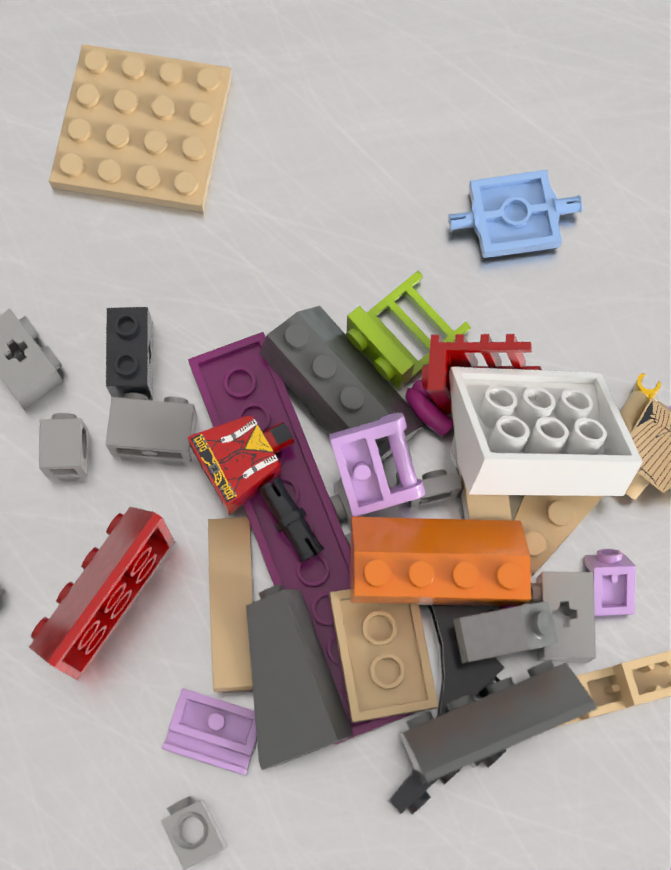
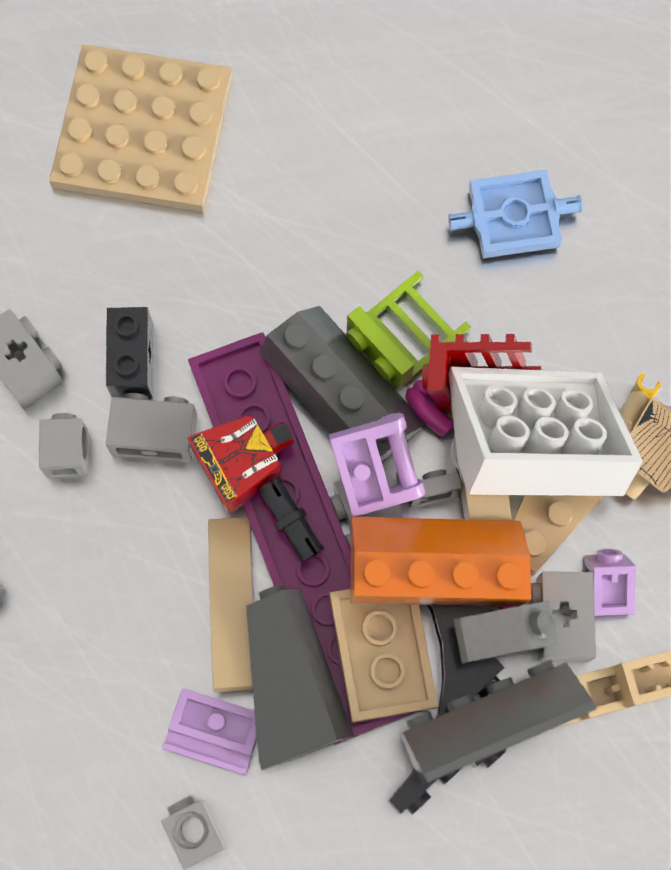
(103, 591): red slope -> none

